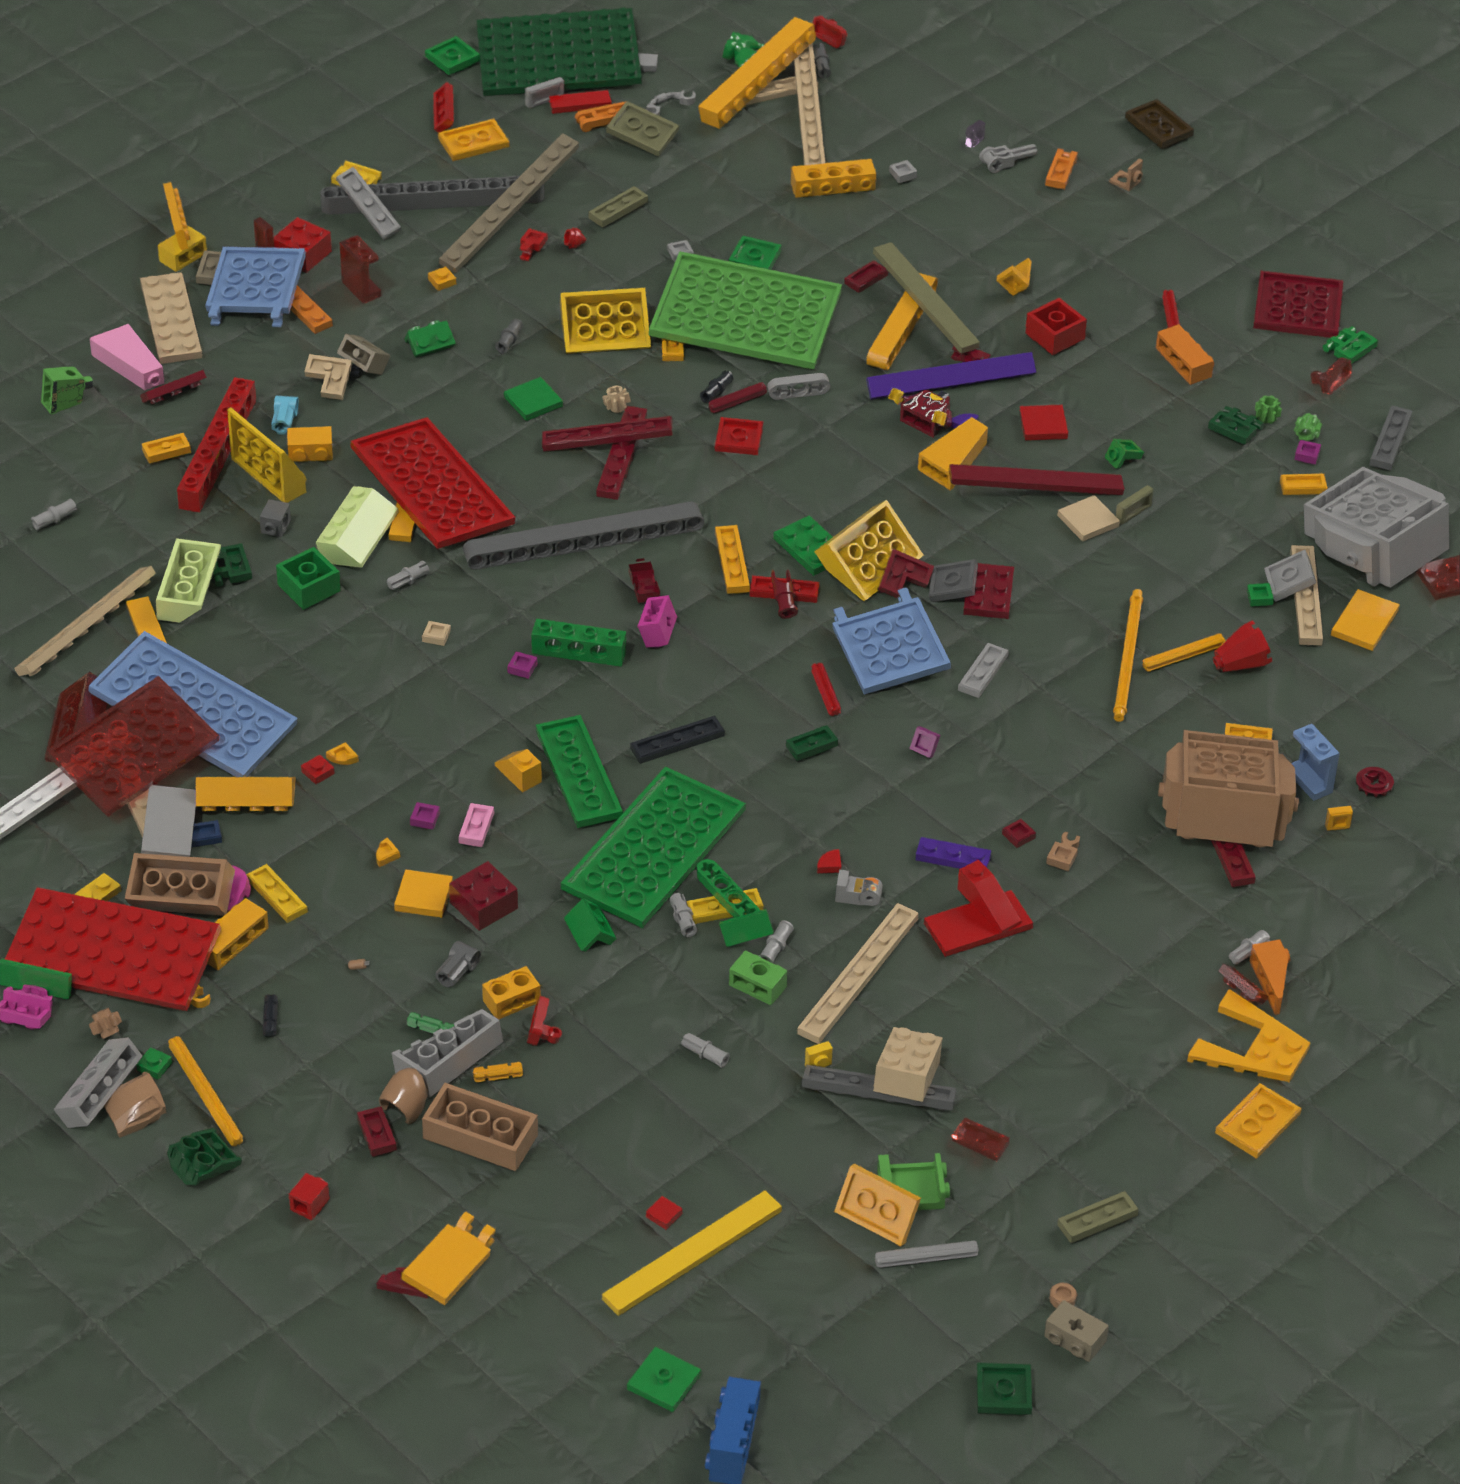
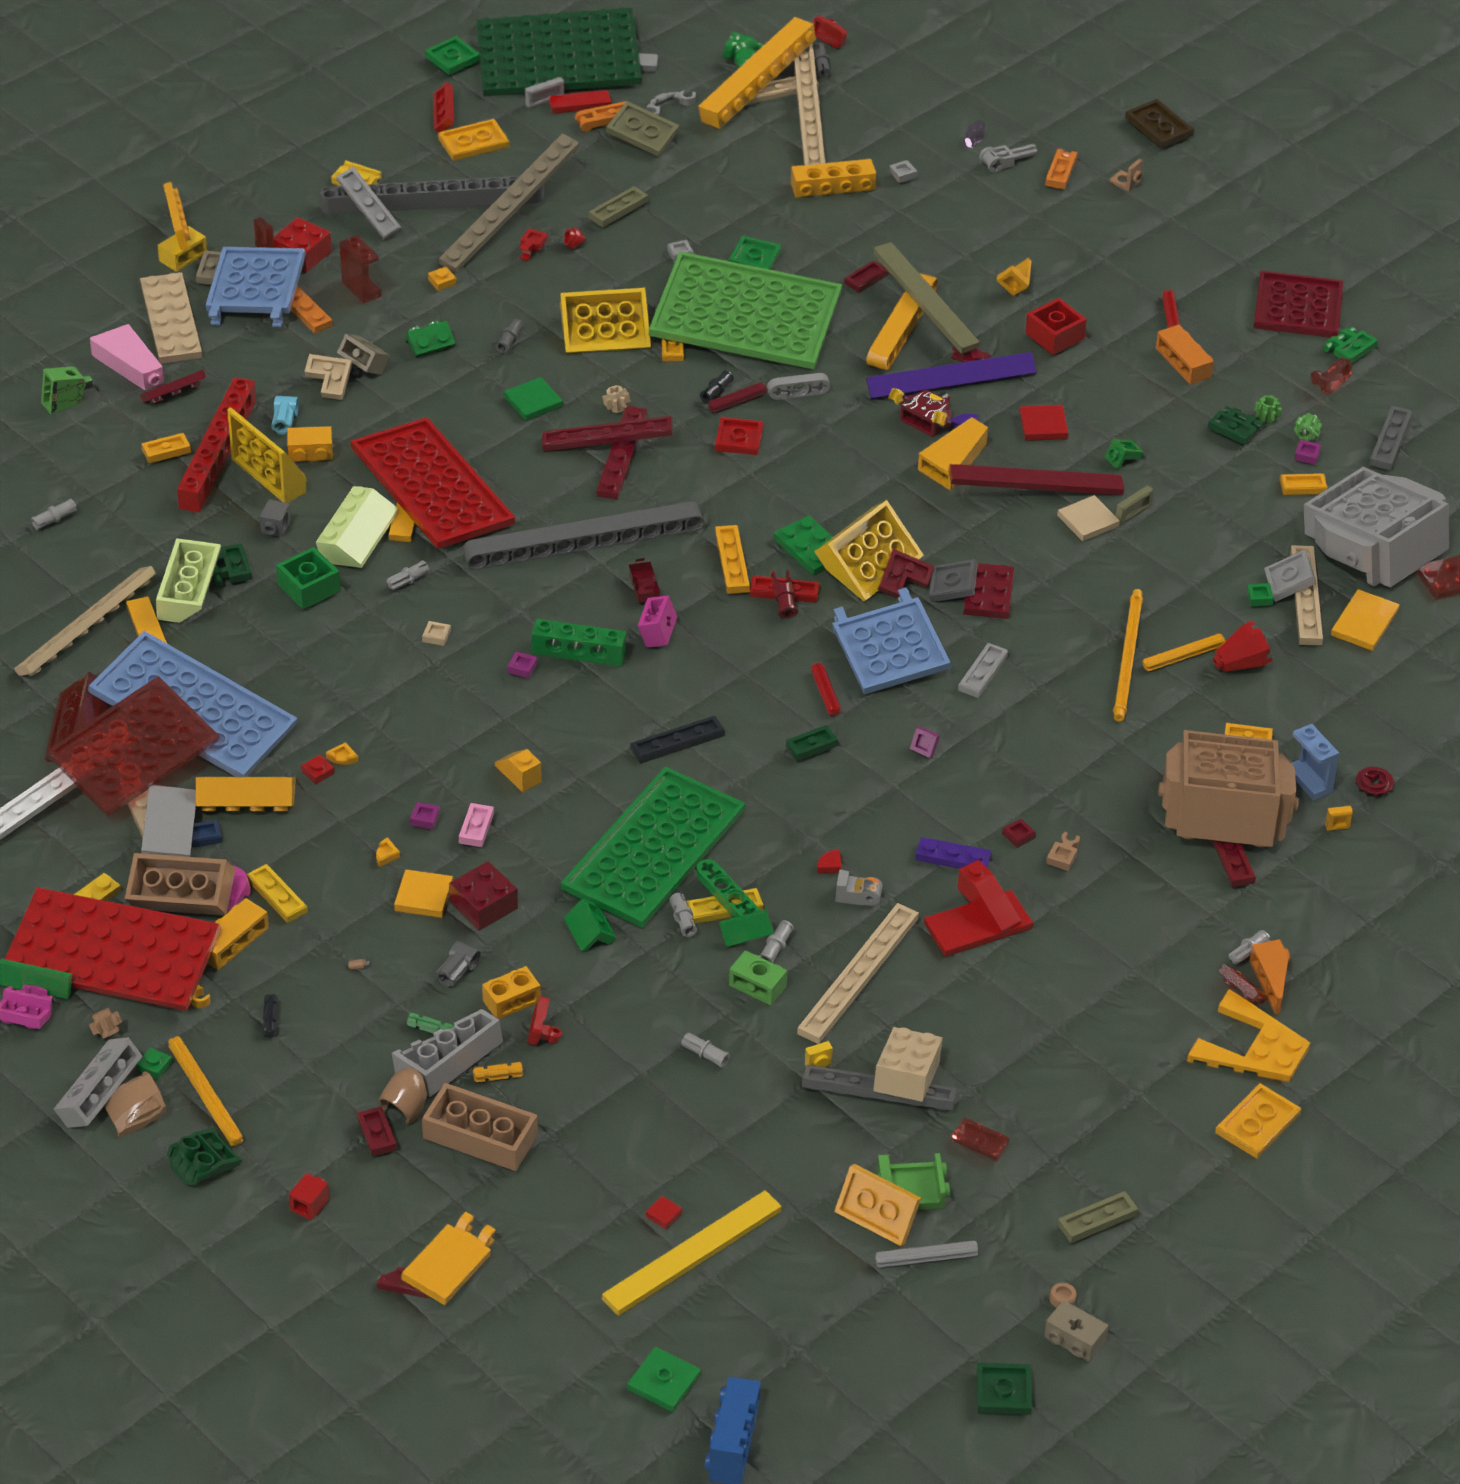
(579, 771): green plate -> none

